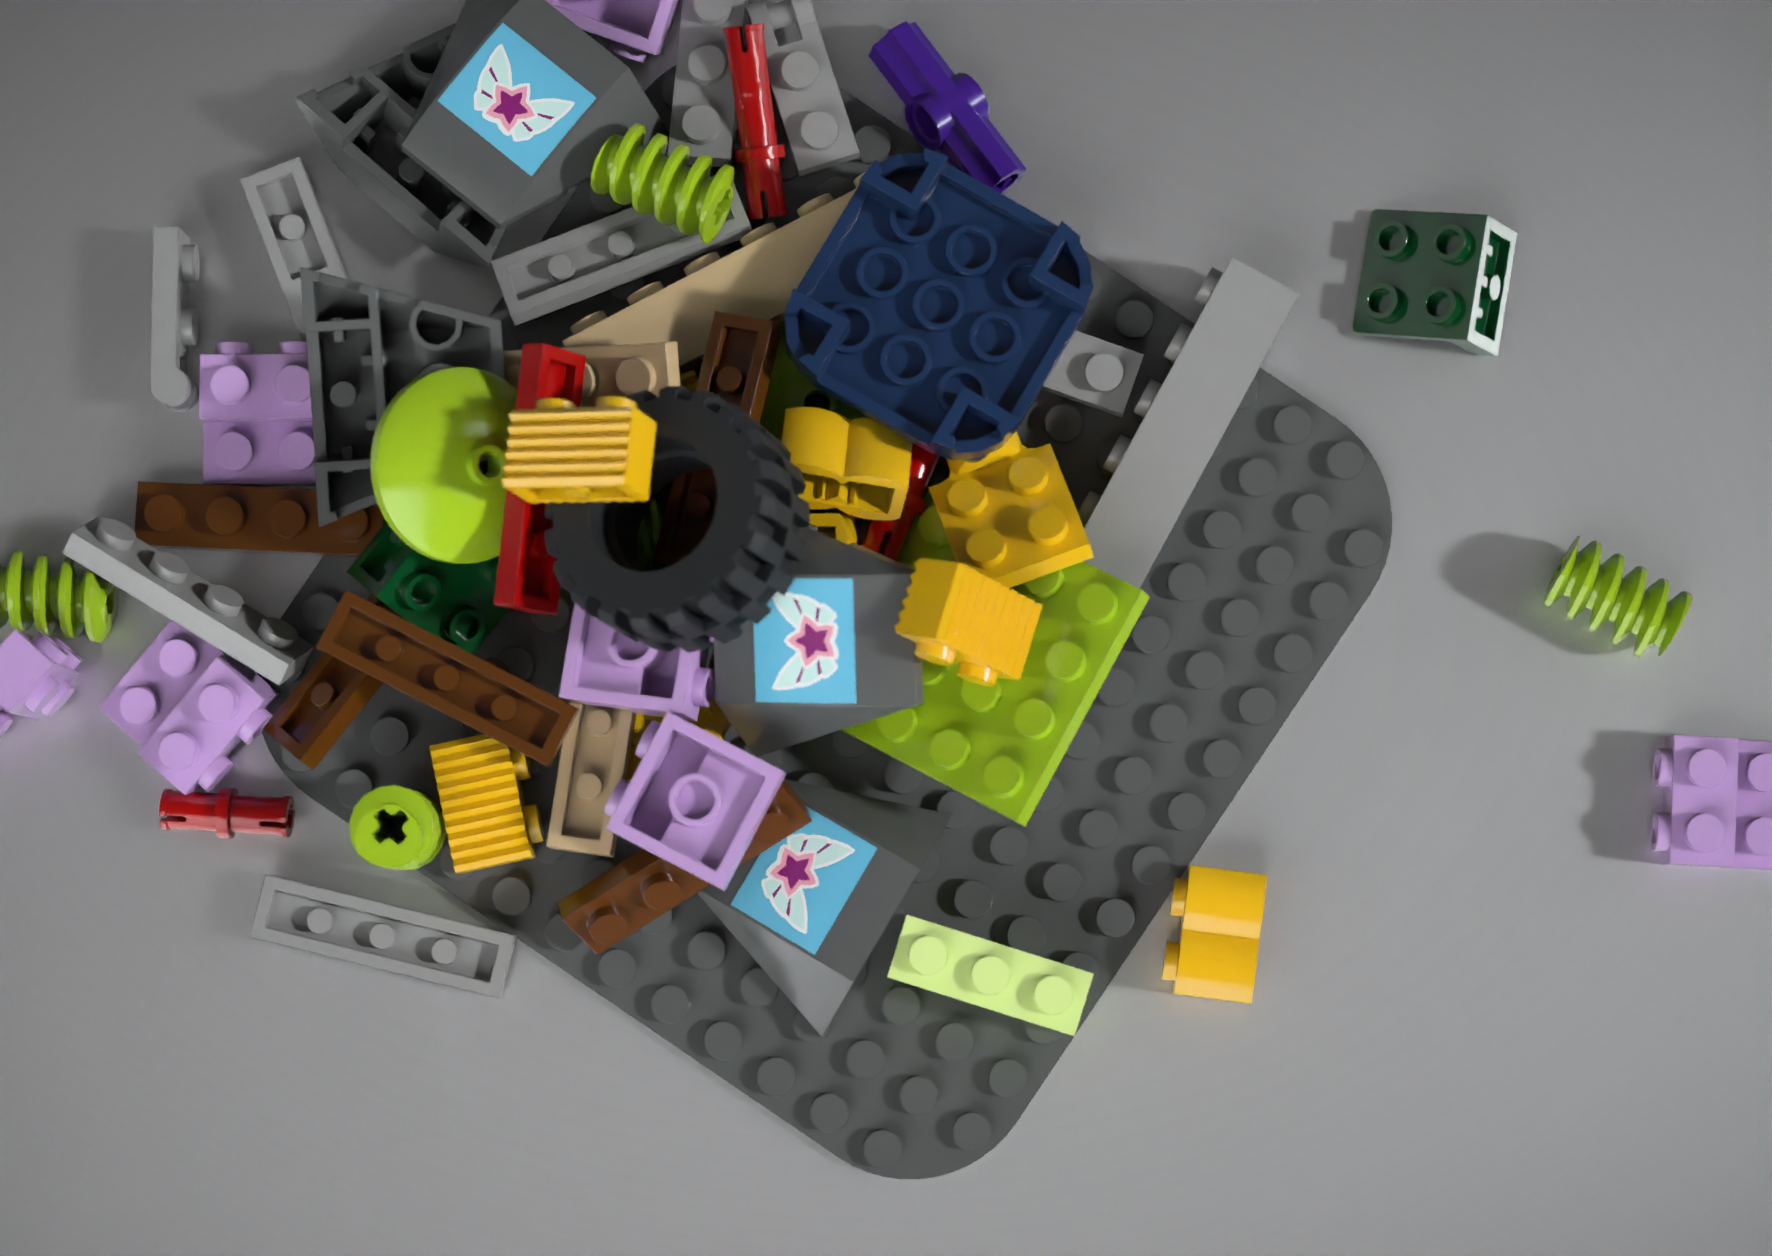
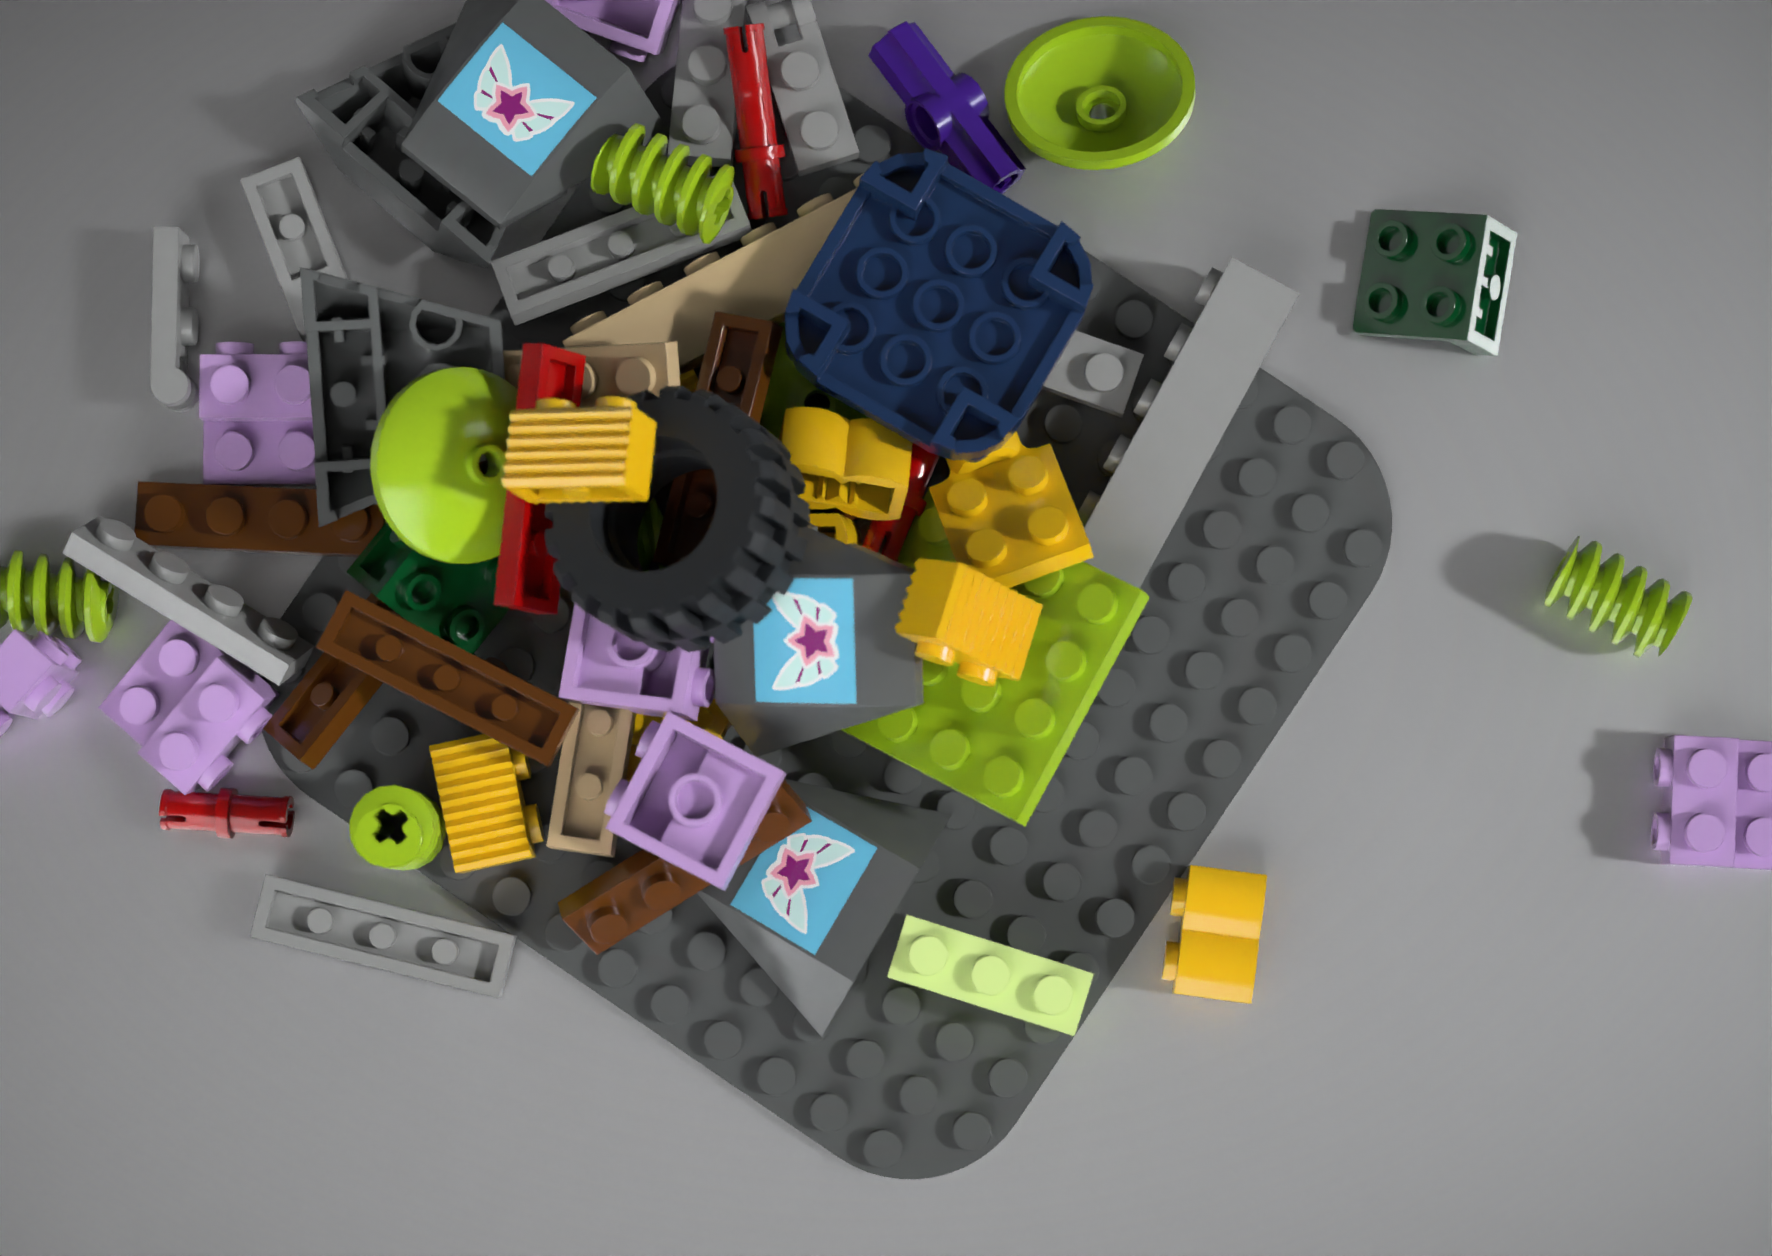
(1100, 93): none -> lime dish

